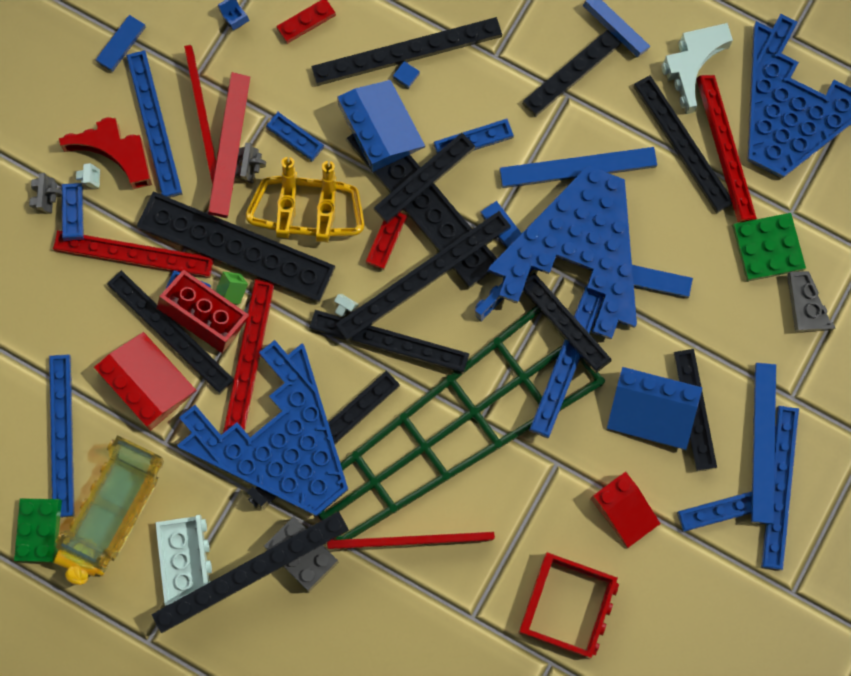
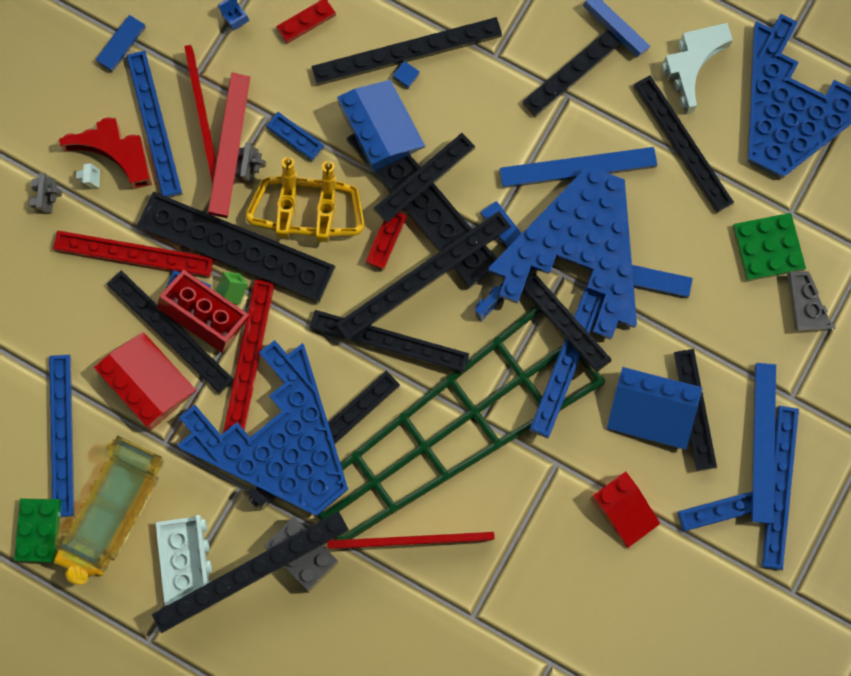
(72, 212): blue tile -> none
(344, 305): light aqua tile -> none
(482, 136): blue tile -> none
(605, 607): red window -> none
(726, 148): red tile -> none

